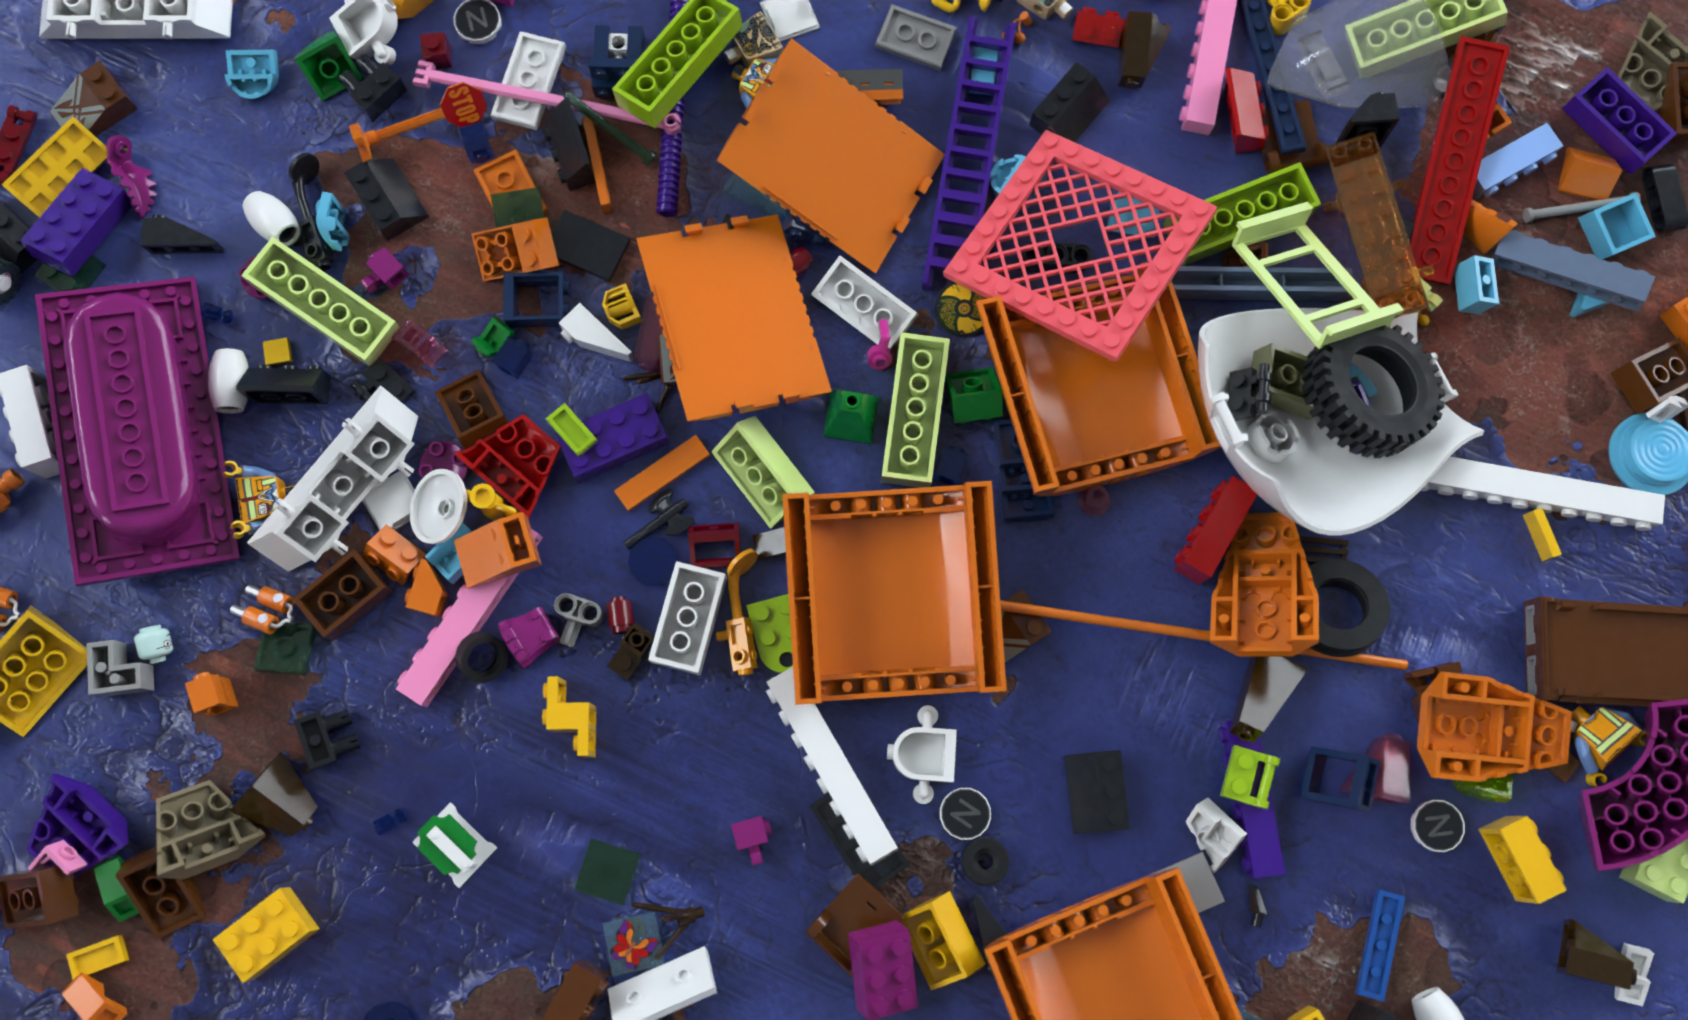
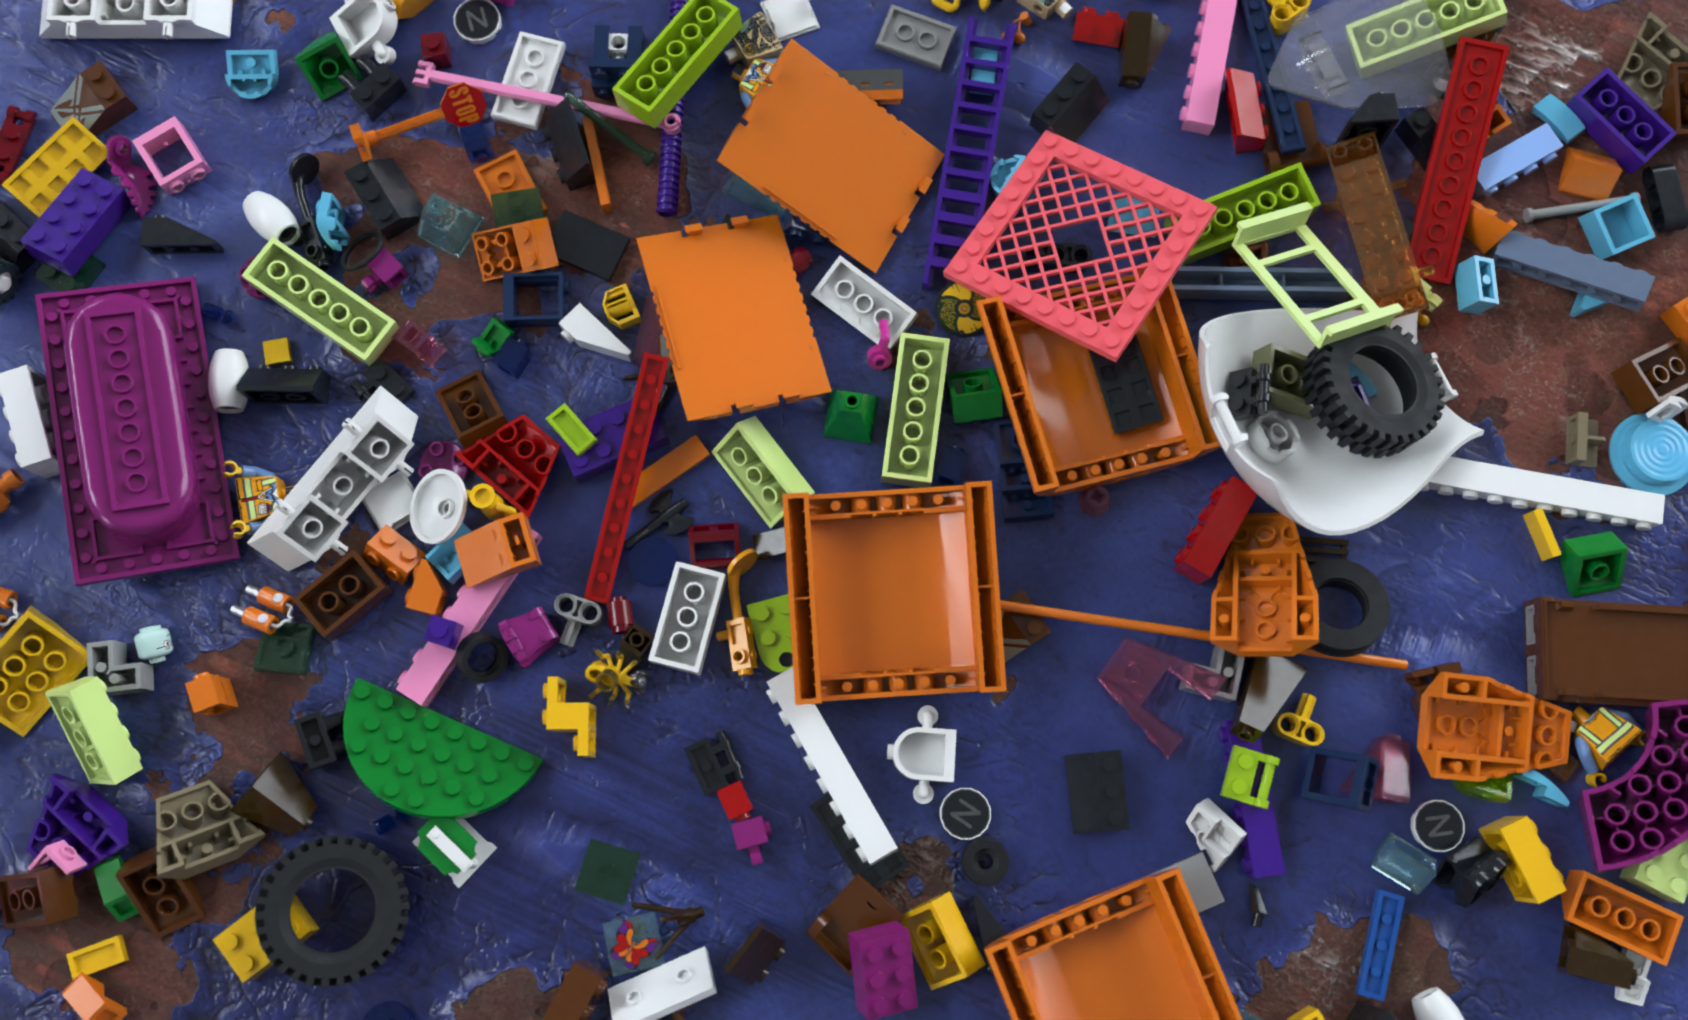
(95, 730): none -> yellowish green slope
(160, 138): none -> bright pink window
(291, 871): none -> black tyre
(354, 243): none -> black tyre
(427, 760): none -> green plate
(443, 632): none -> dark purple brick
(447, 224): none -> clear light blue slope
(609, 676): none -> animal
(626, 478): none -> red plate
(707, 767): none -> black plate
(735, 801): none -> red brick
(756, 953): none -> dark brown slope
(1127, 389): none -> black plate
(1134, 674): none -> clear pink wing
(1226, 665): none -> light grey brick
(1299, 723): none -> yellow beam
(1405, 863): none -> clear light blue brick
(1418, 134): none -> black slope
(1471, 870): none -> black piece
(1544, 788): none -> medium azure slope
(1559, 117): none -> medium azure slope
(1582, 441): none -> dark tan panel
(1593, 563): none -> green slope
(1620, 916): none -> orange slope

